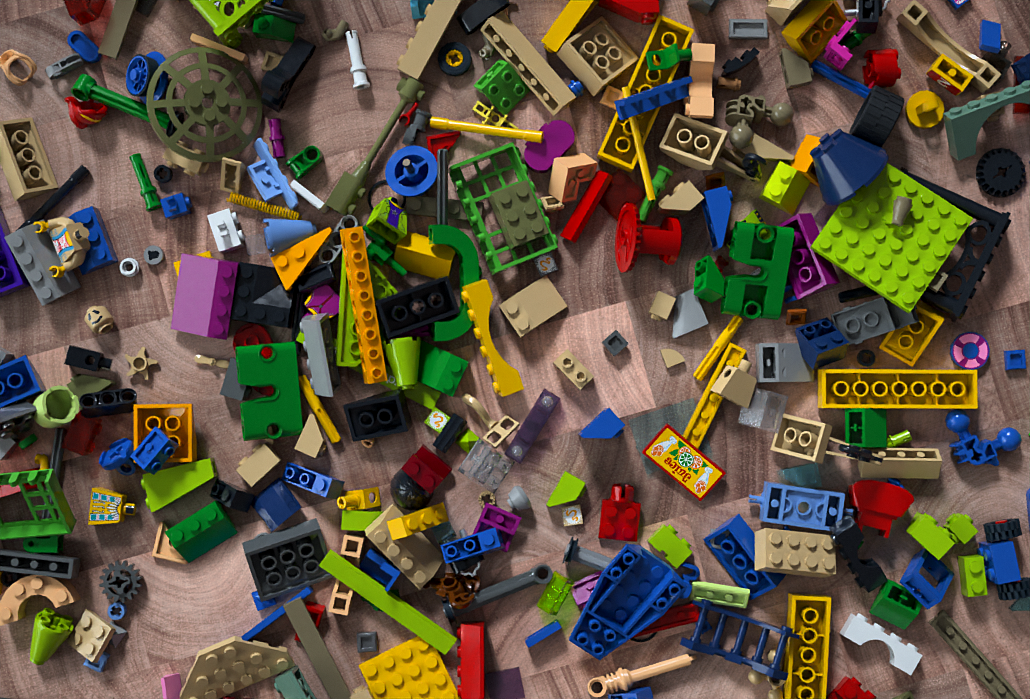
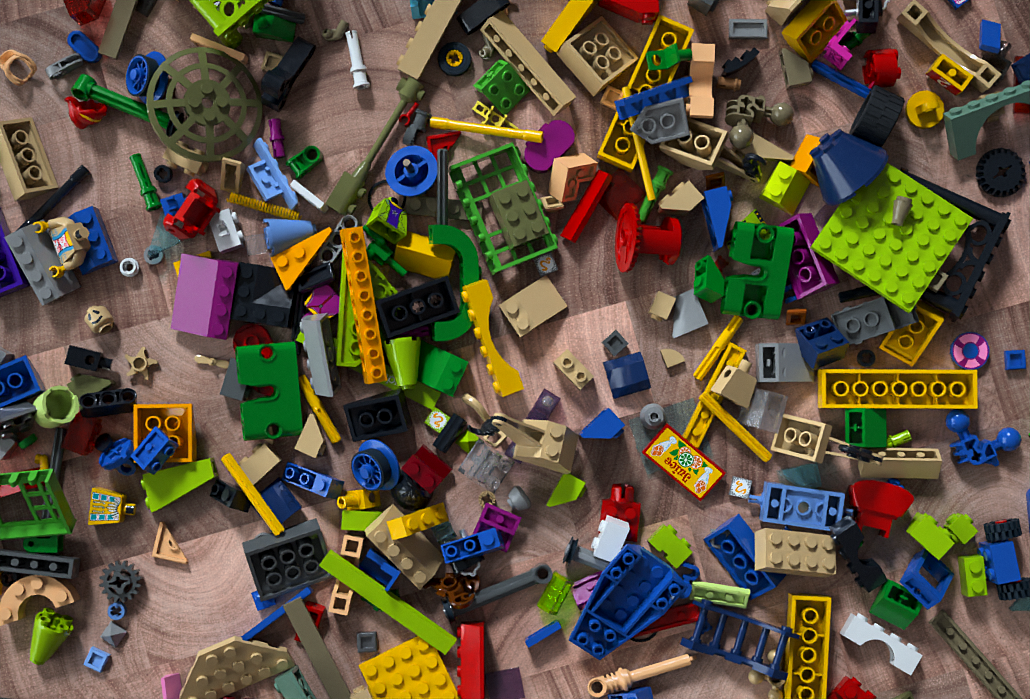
(91, 636): tan plate -> none
(103, 442): none -> black piece
(161, 239): none -> clear light blue tile
(195, 211): none -> red piece
(201, 531): green slope -> none
(252, 494): none -> yellow axle
(375, 466): none -> blue piece
(536, 441): none -> tan slope
(572, 515): tile -> none
(576, 88): blue plate -> none
(610, 539): none -> white brick
(627, 375): none -> dark blue slope
(653, 409): none -> light grey cone
(662, 122): none -> light grey tile
(735, 427): none -> yellow axle
(740, 487): none -> tile

